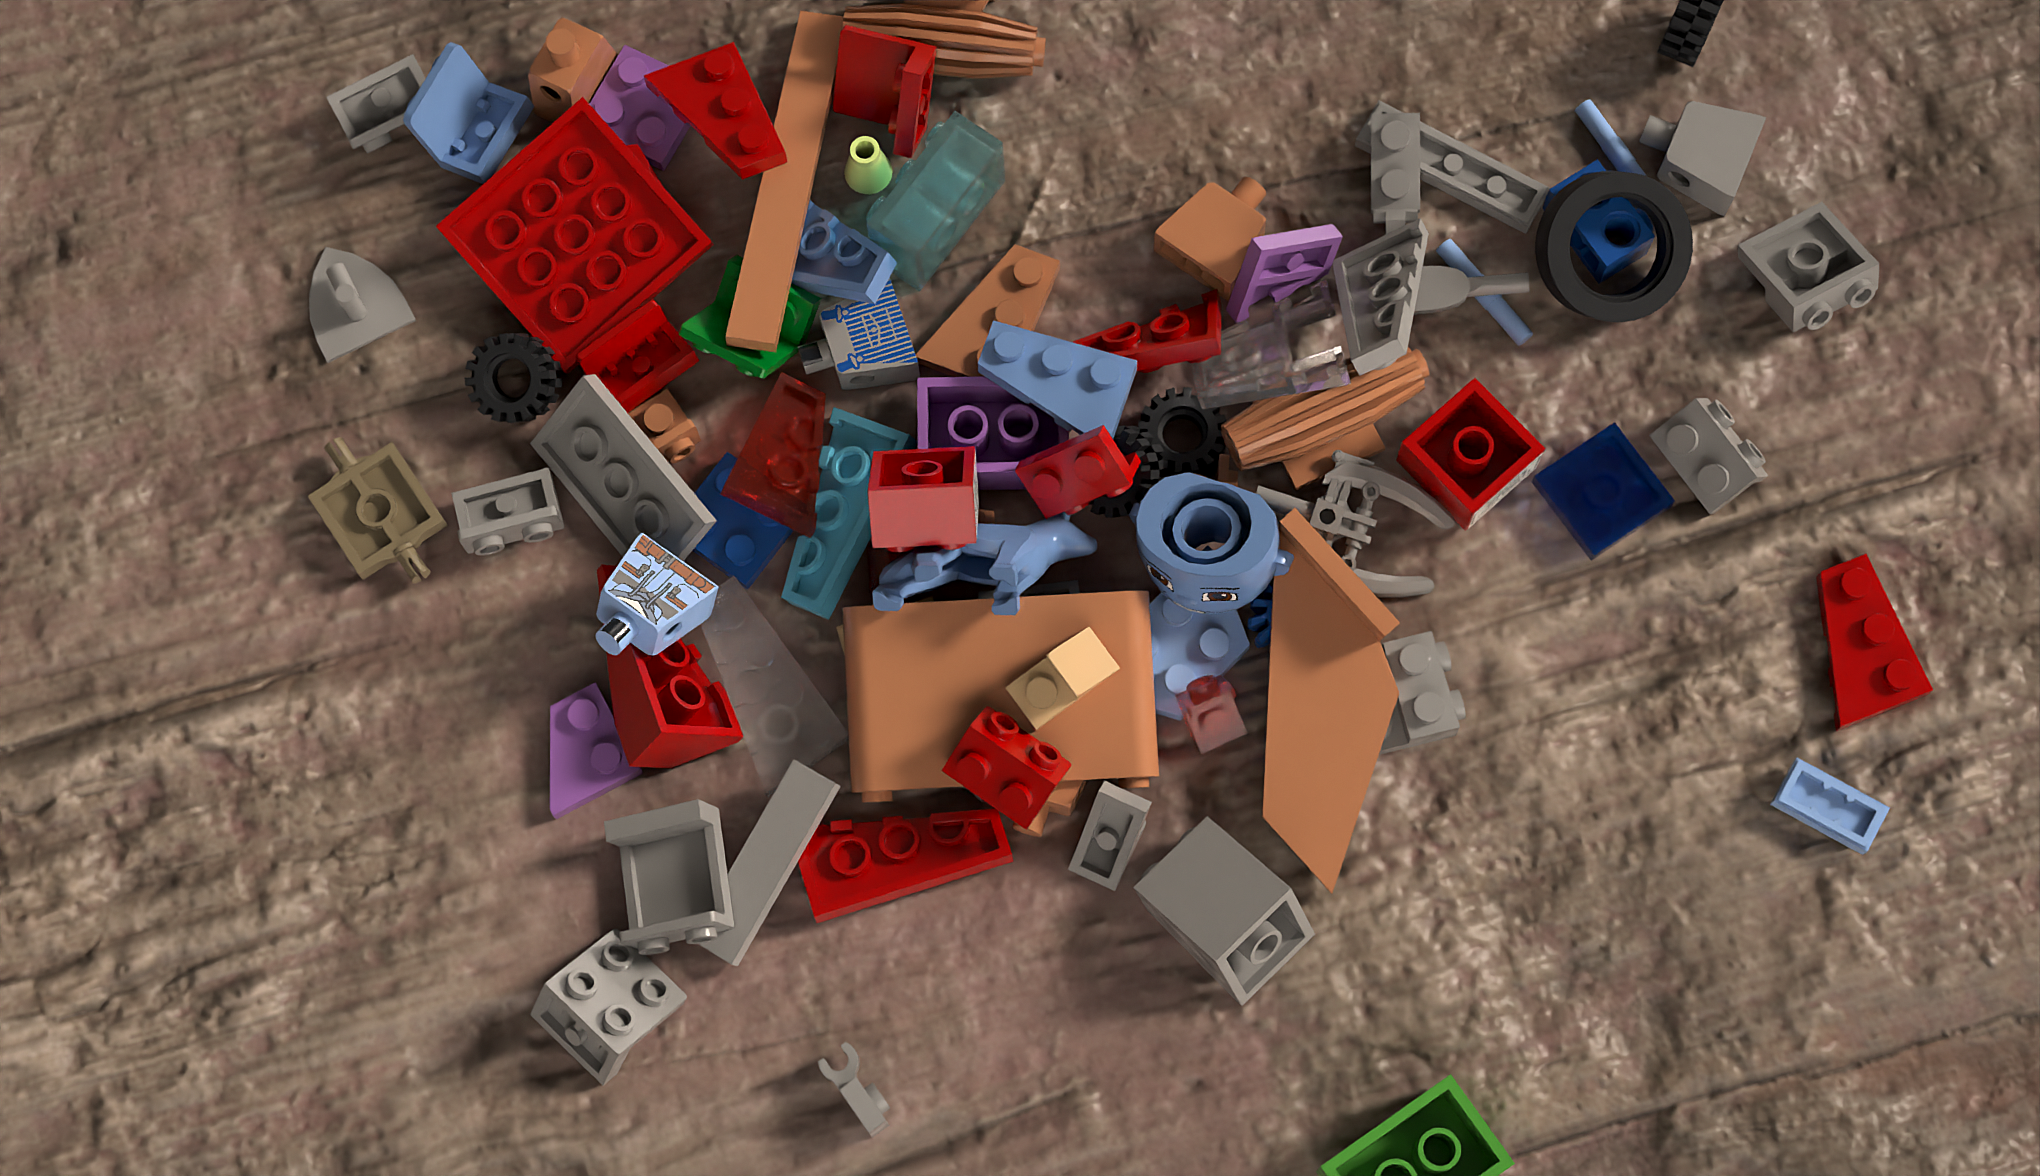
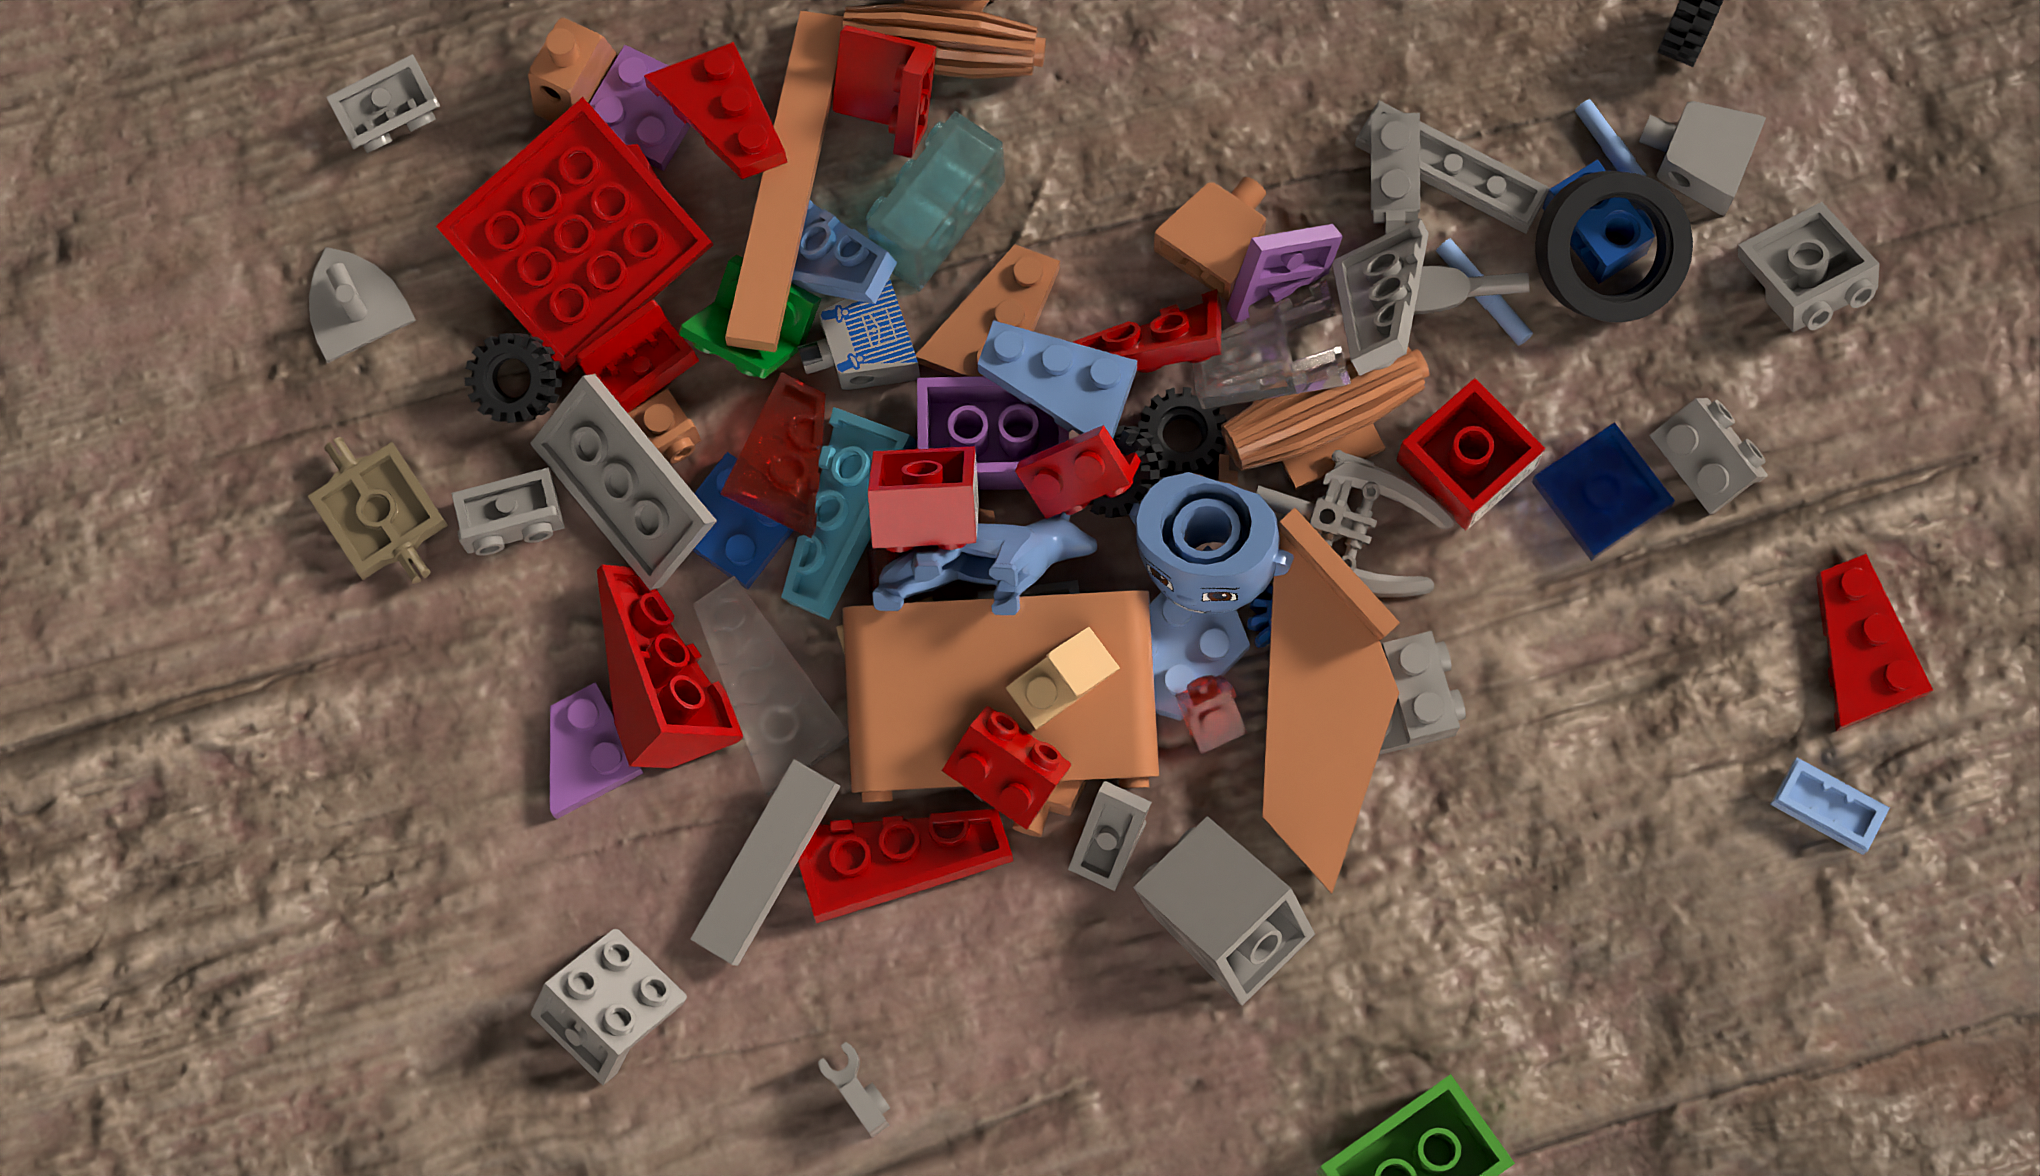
(464, 116): medium blue bracket -> none
(652, 600): light blue torso -> none
(673, 875): light grey panel -> none
(867, 167): yellowish green cone -> none

